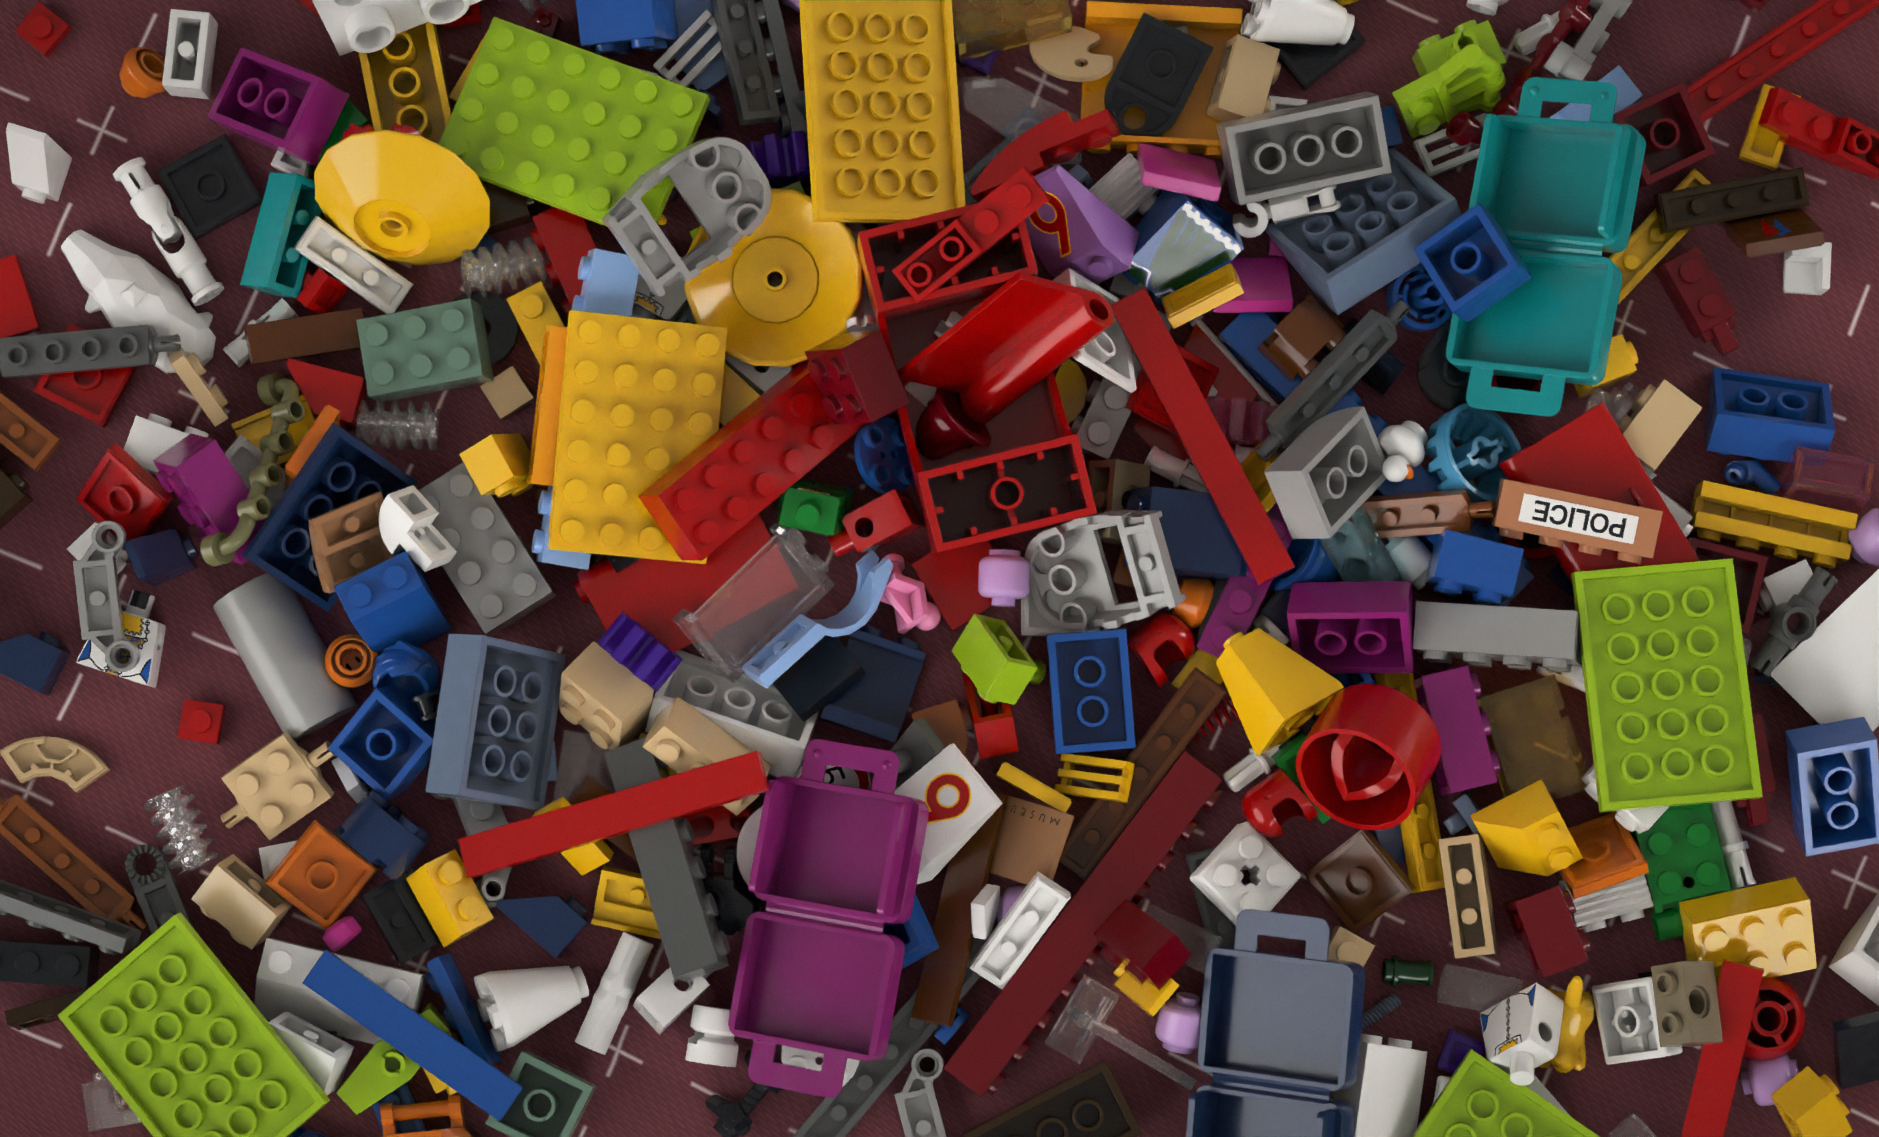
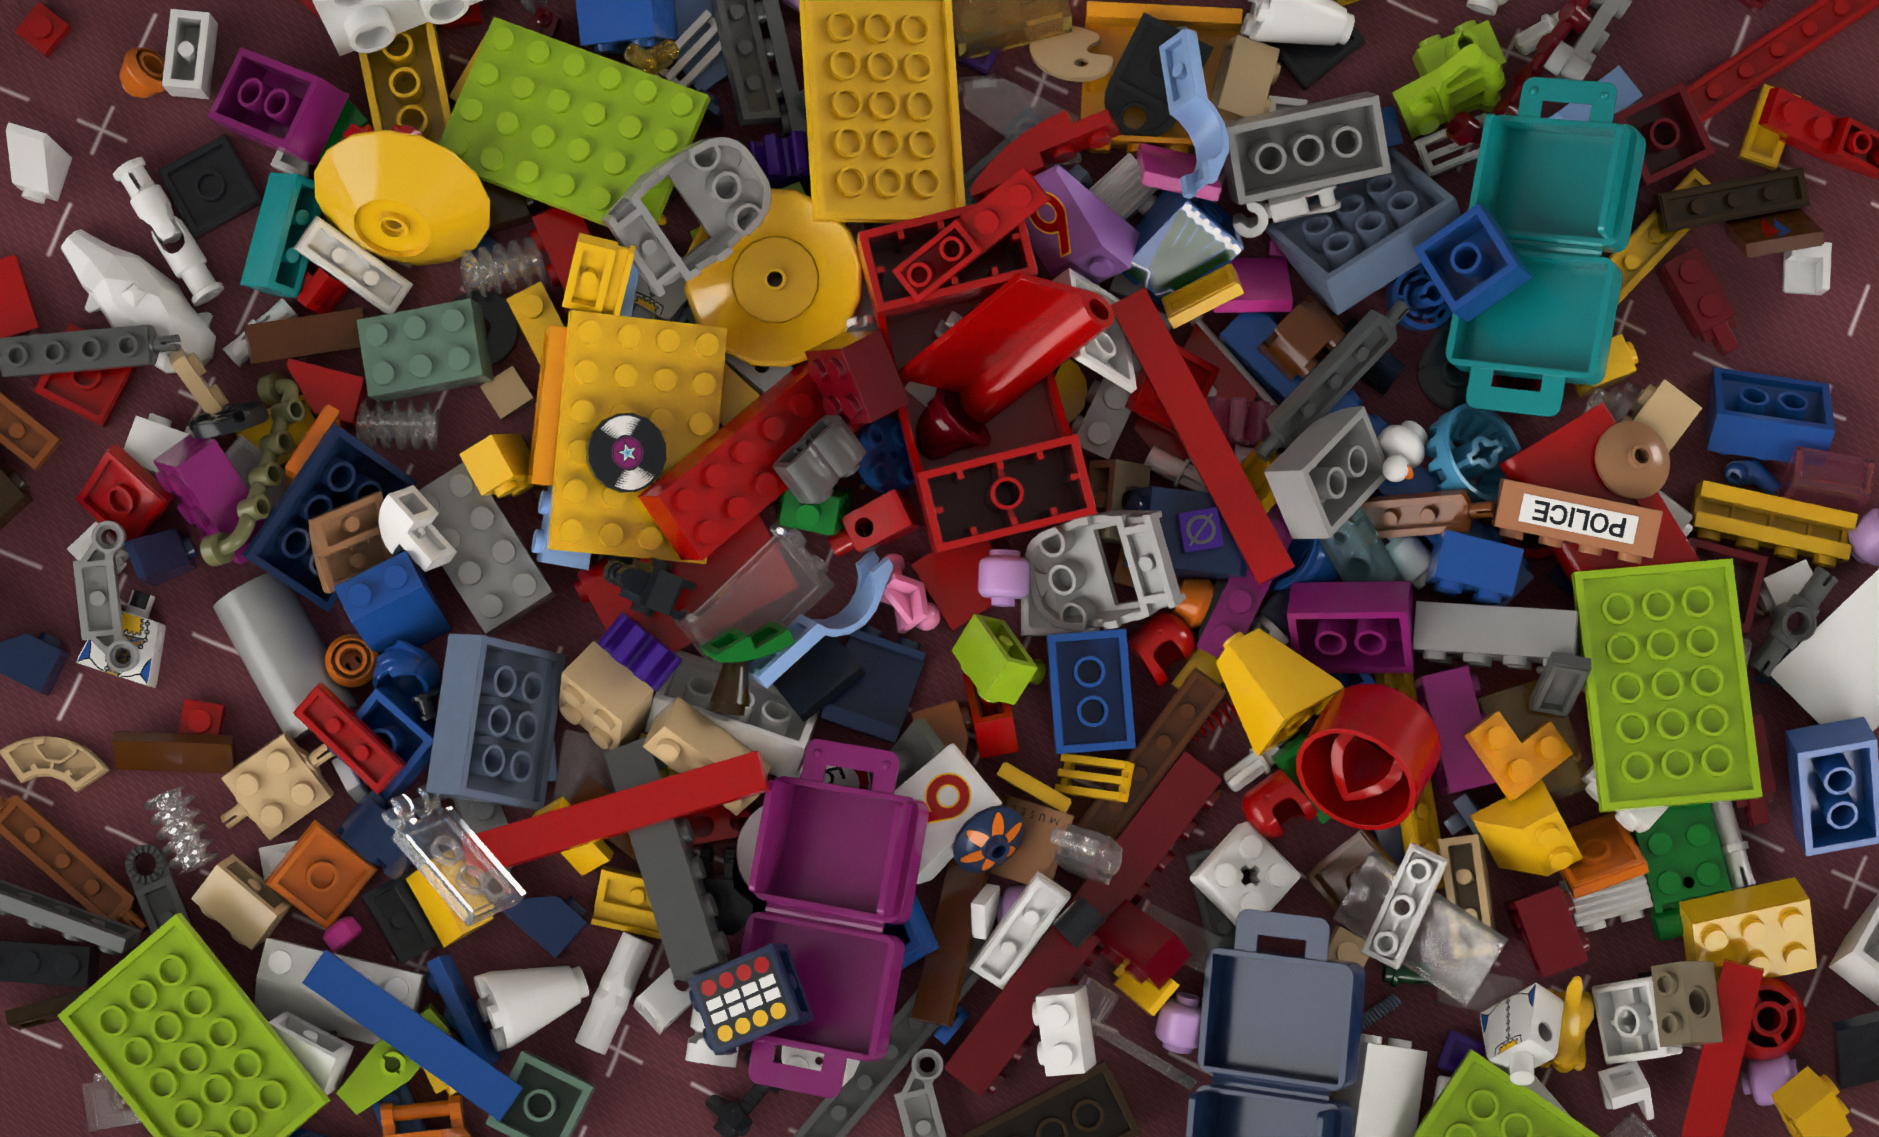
(174, 752): none -> reddish brown tile
(229, 420): none -> black tile
(349, 738): none -> red tile
(452, 857): none -> clear tile
(598, 275): none -> yellow plate
(626, 452): none -> black tile
(648, 586): none -> black hinge
(655, 58): none -> clear yellow arm
(732, 689): none -> dark brown cone
(740, 647): none -> green slope
(749, 998): none -> panel
(820, 460): none -> dark grey brick
(988, 839): none -> dark blue dish
(1064, 1030): none -> white brick
(1079, 922): none -> black piece
(1087, 853): none -> clear brick
(1193, 109): none -> light blue piece
(1200, 530): none -> dark purple tile
(1416, 884): none -> white tile
(1449, 945): none -> clear tile
(1513, 762): none -> light orange plate
(1560, 684): none -> dark grey tile
(1617, 461): none -> medium nougat dish
(1626, 1086): none -> white panel

